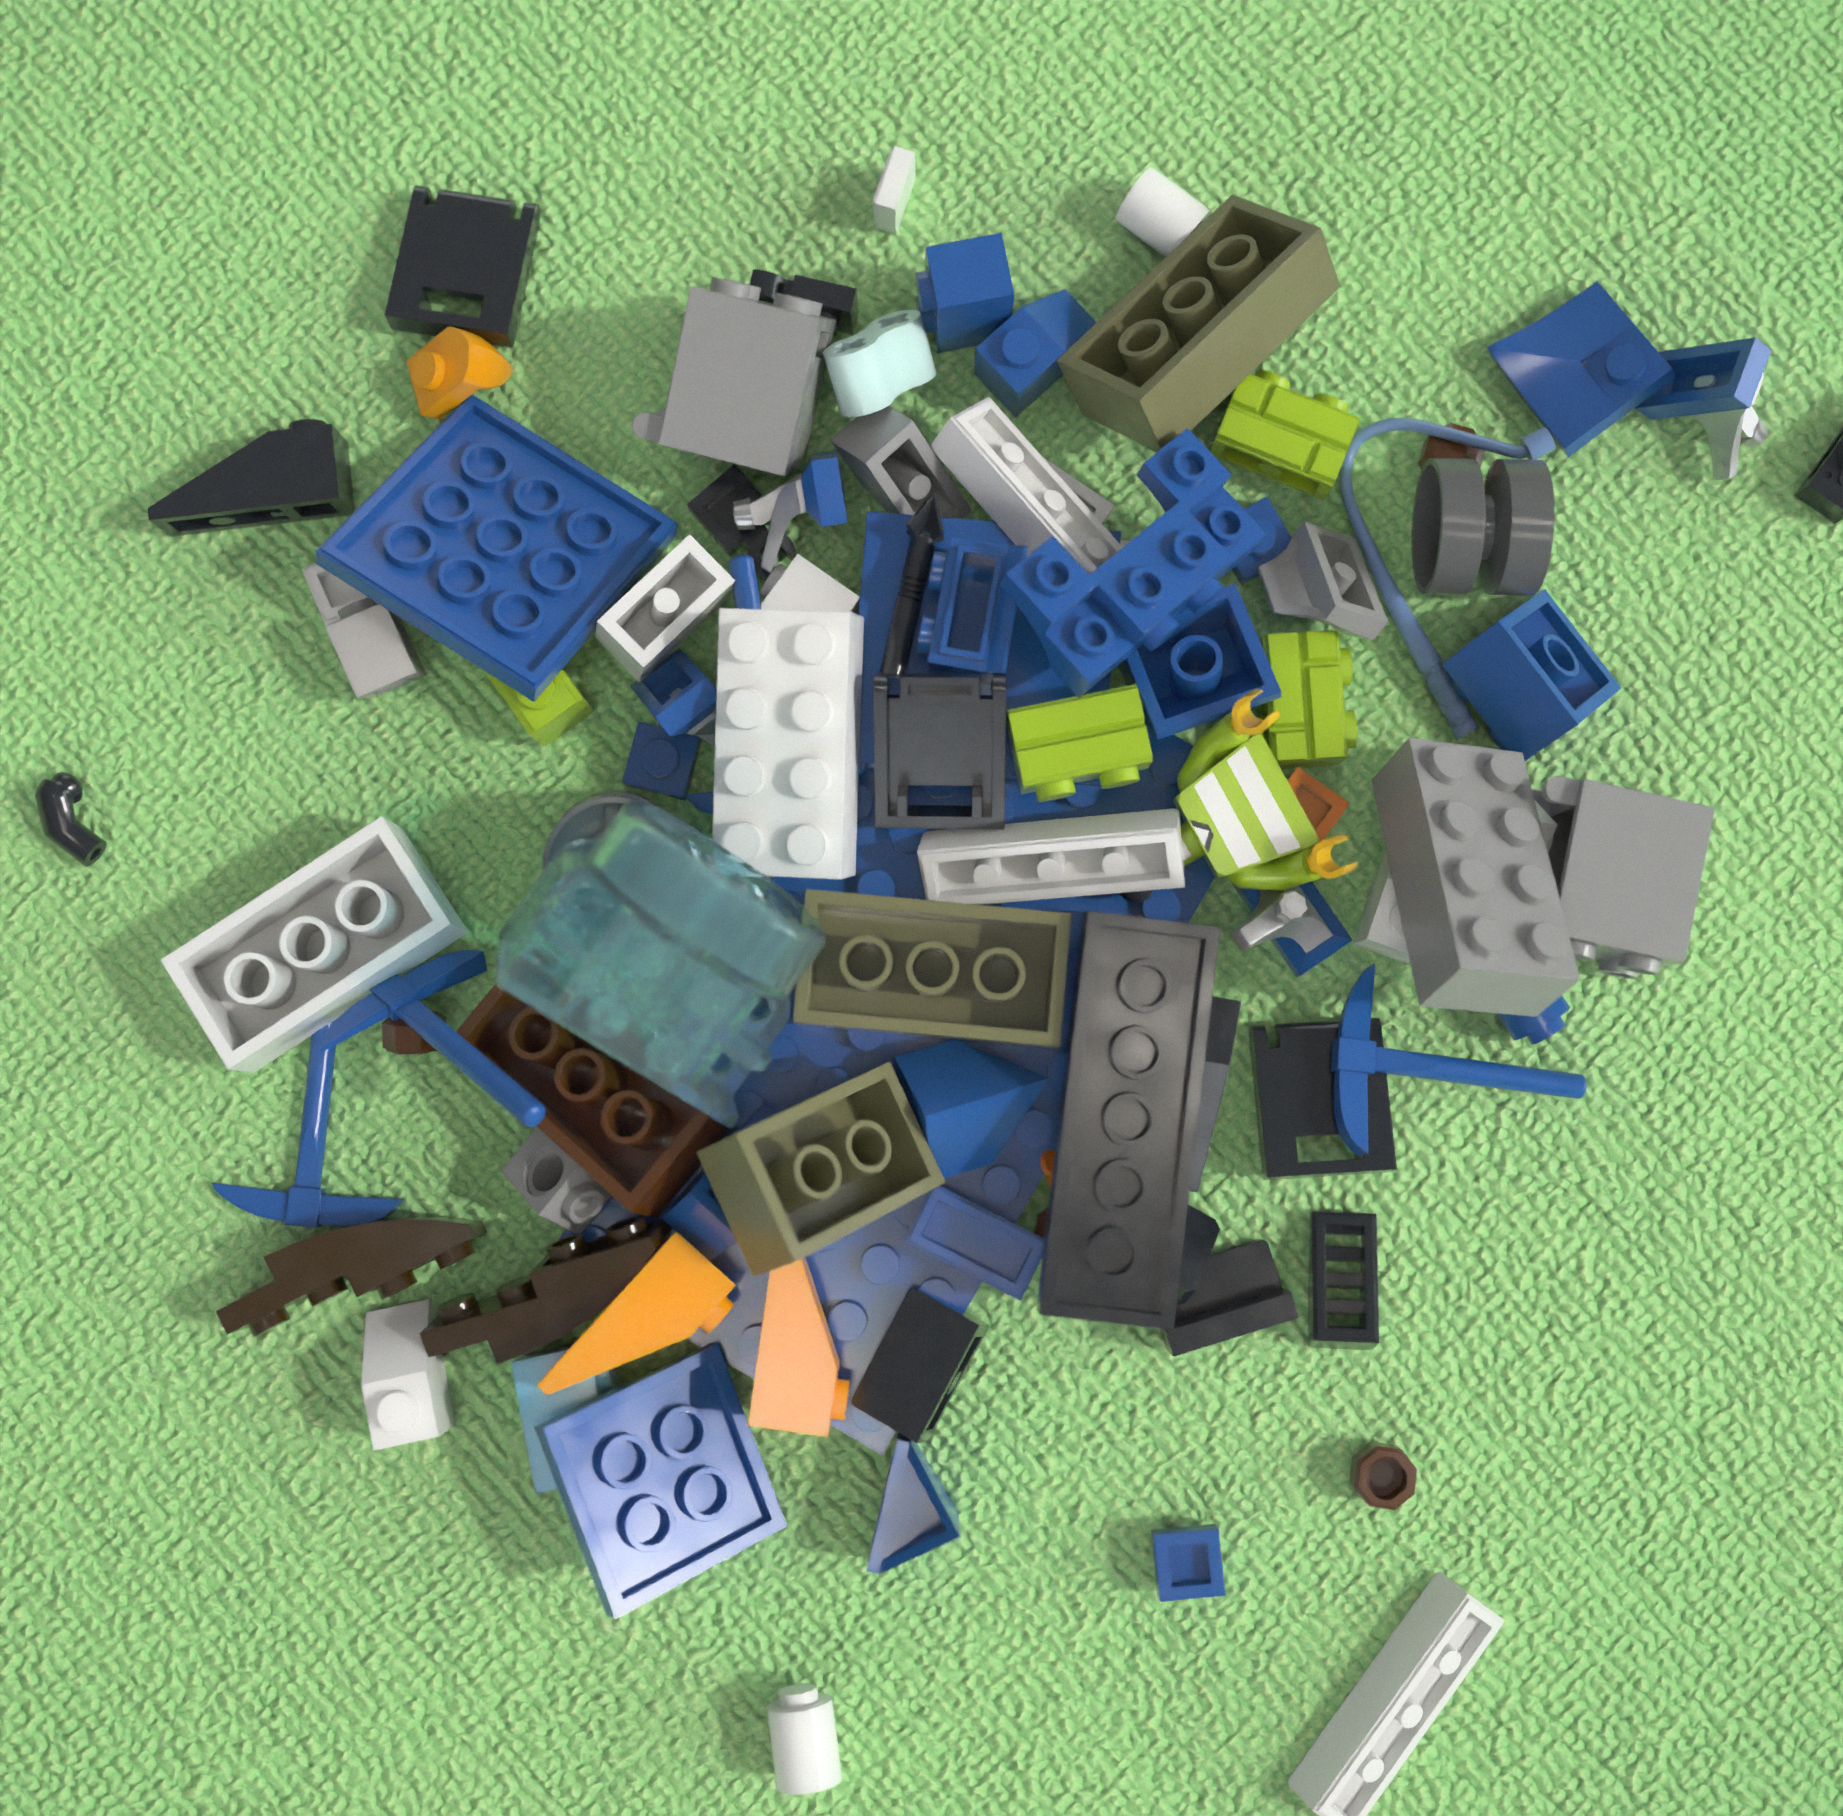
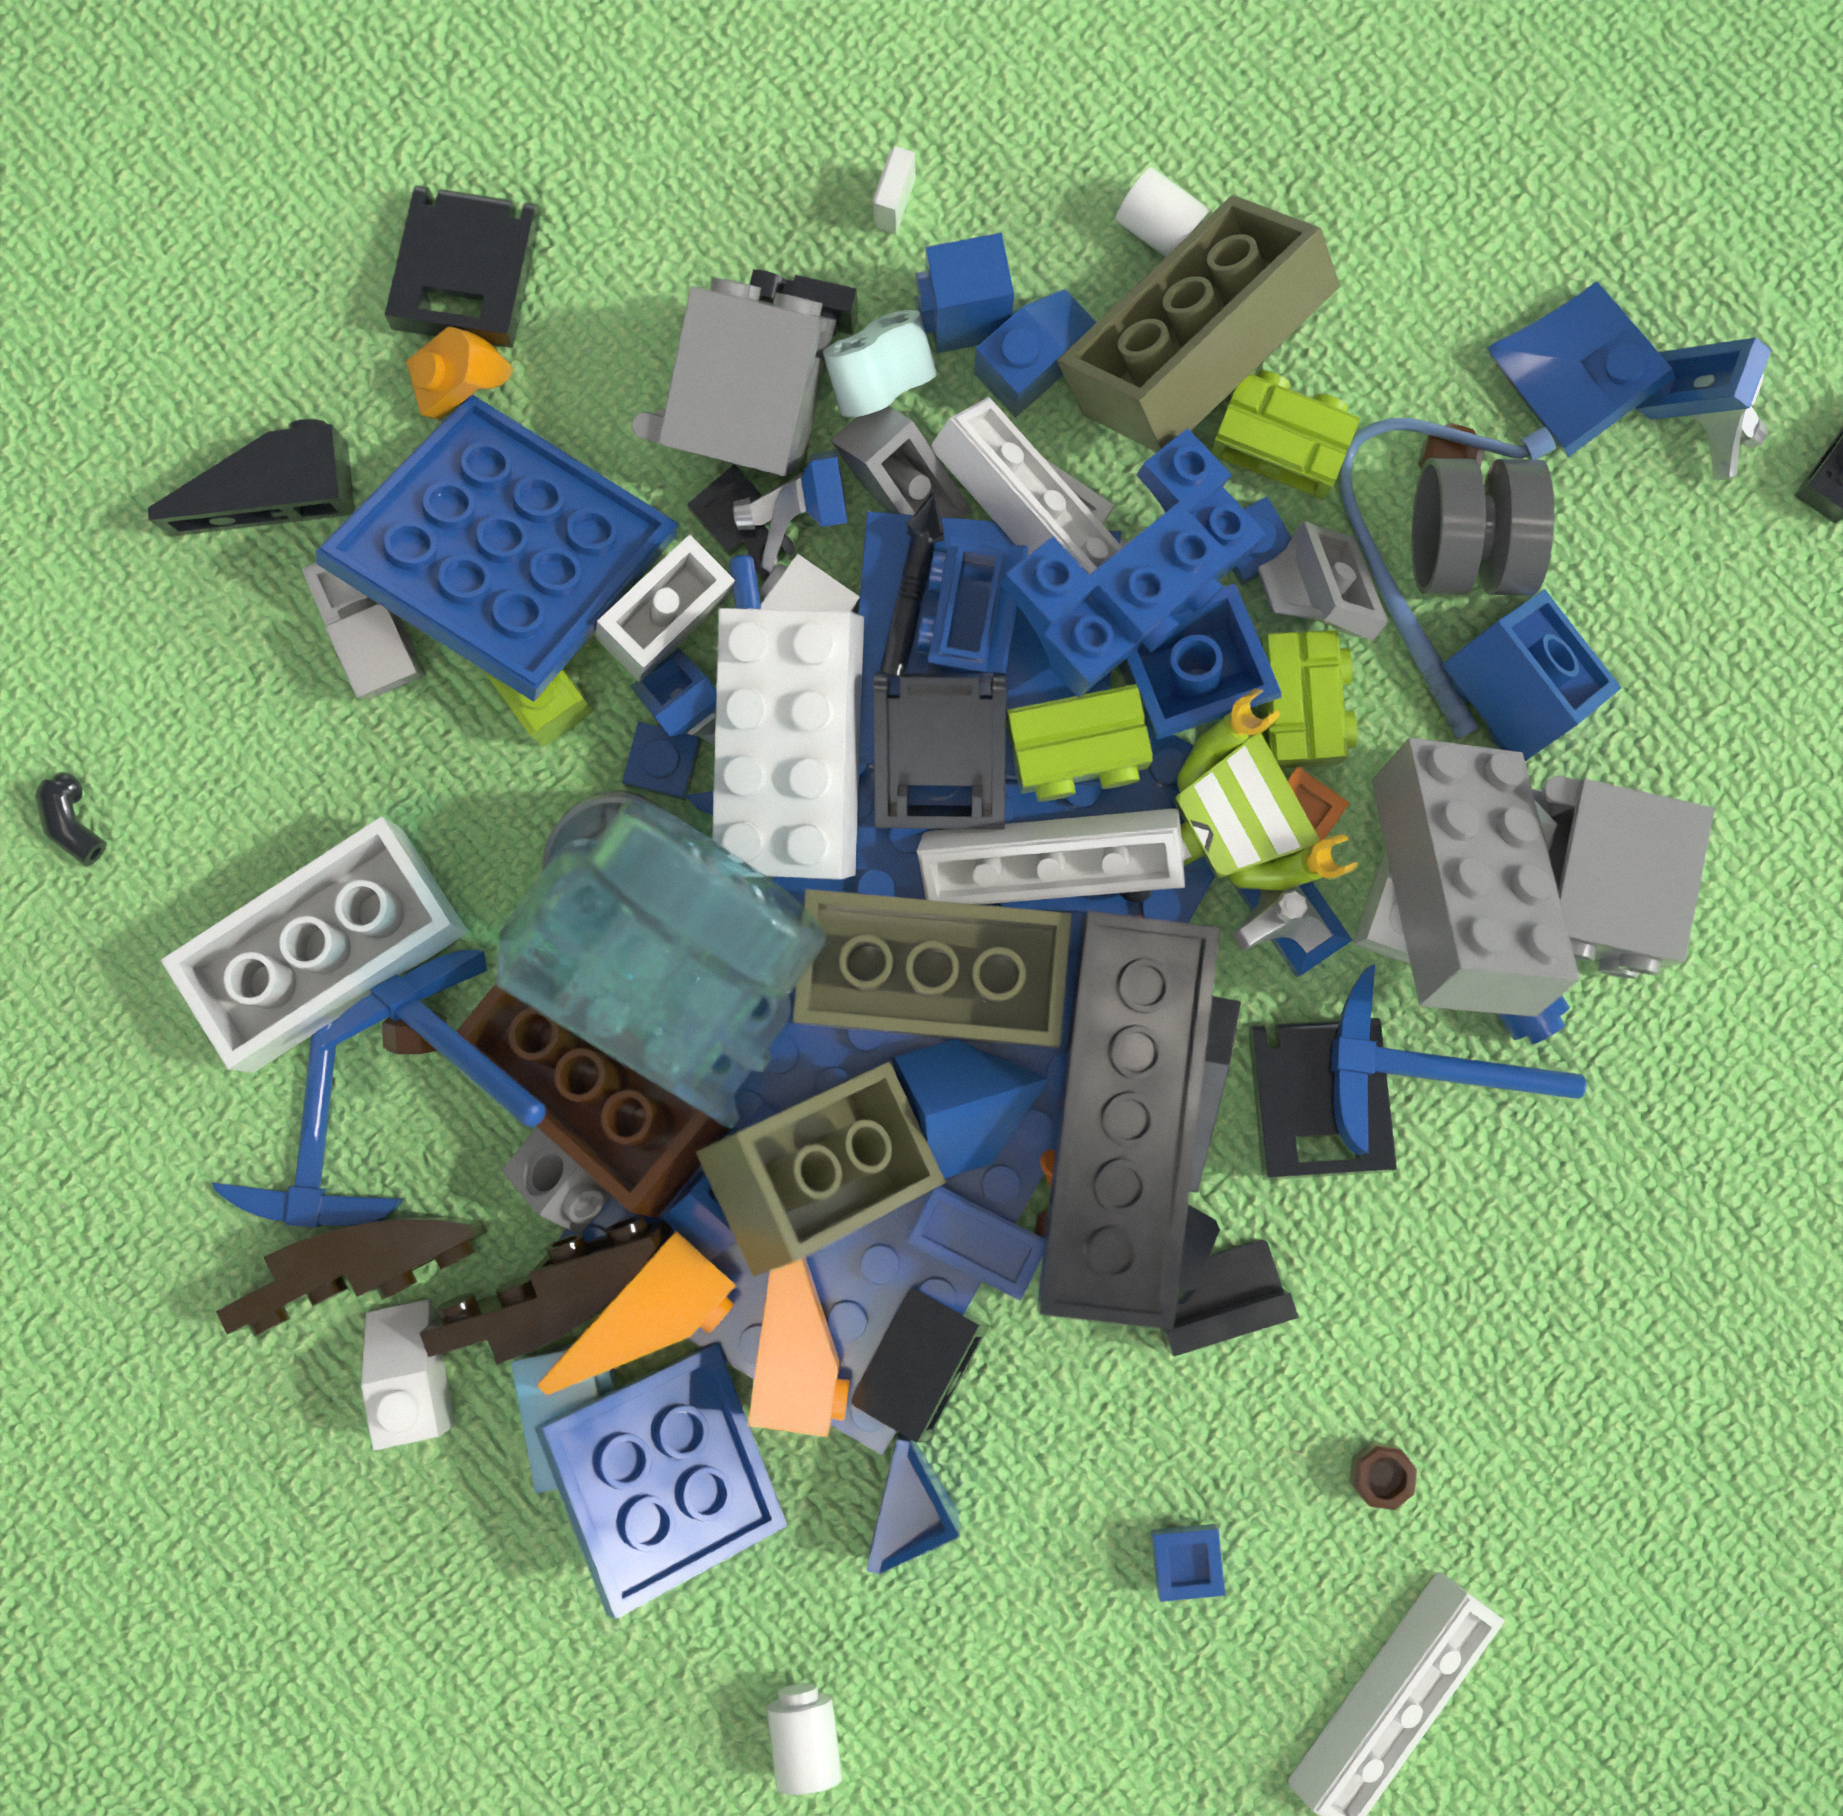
(1367, 1308): black slope -> none

